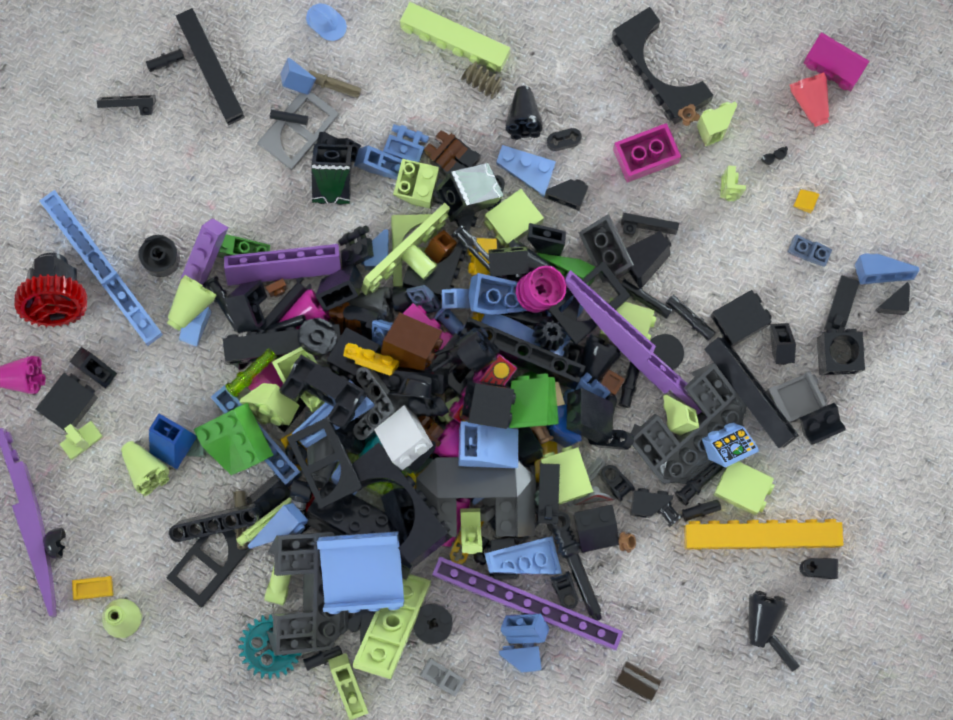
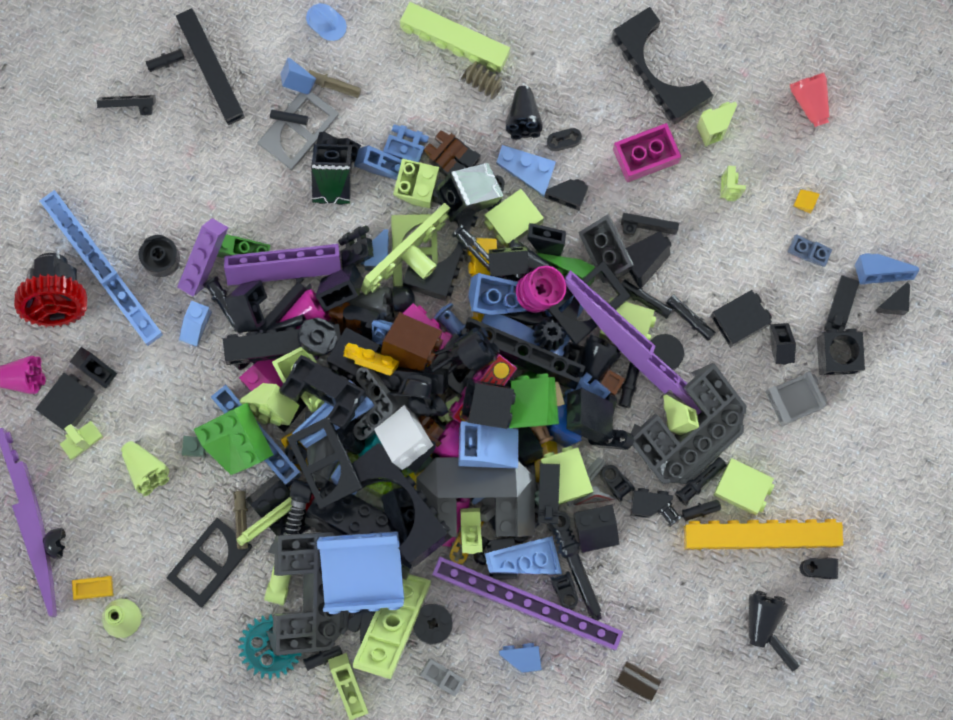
(169, 441): blue slope -> none
(188, 303): yellowish green cone -> none
(208, 527): black beam -> none
(245, 377): clear neon green pin -> none
(277, 288): dark orange plate -> none
(285, 522): medium blue slope -> none
(425, 298): sand blue slope -> none
(440, 247): dark orange brick -> none
(455, 299): light blue brick -> none
(525, 628): medium blue brick -> none
(627, 542): medium nougat plate -> none
(690, 109): medium nougat plate -> none
(729, 445): slope -> none
(751, 392): black piece -> none
(779, 154): black piece -> none
(822, 424): black bracket -> none
(836, 62): dark pink slope -> none

